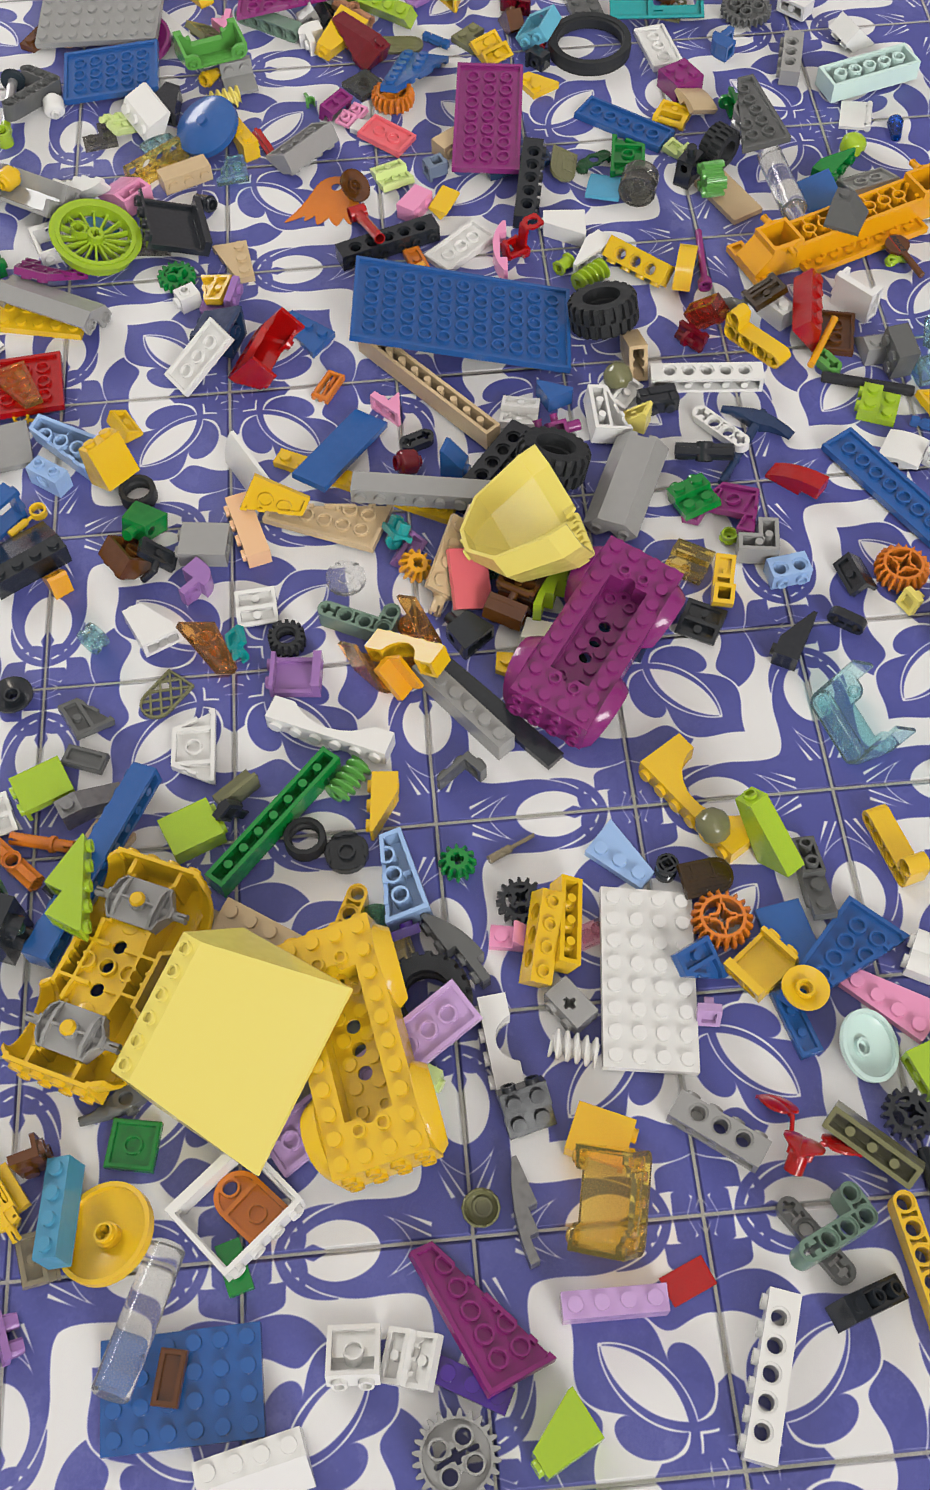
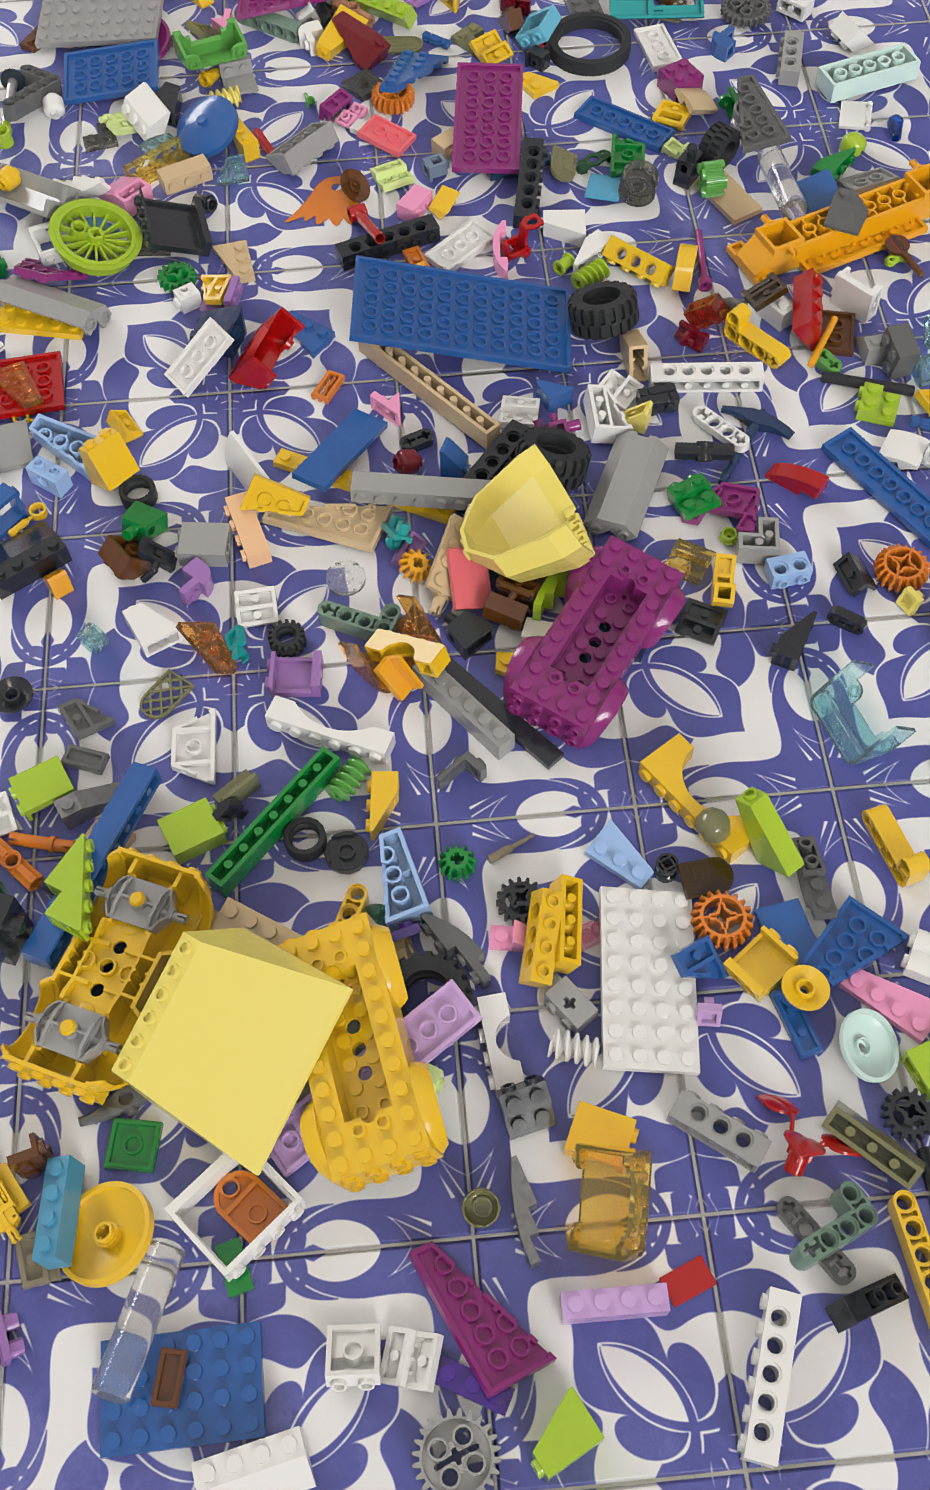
(617, 375): olive hair -> none

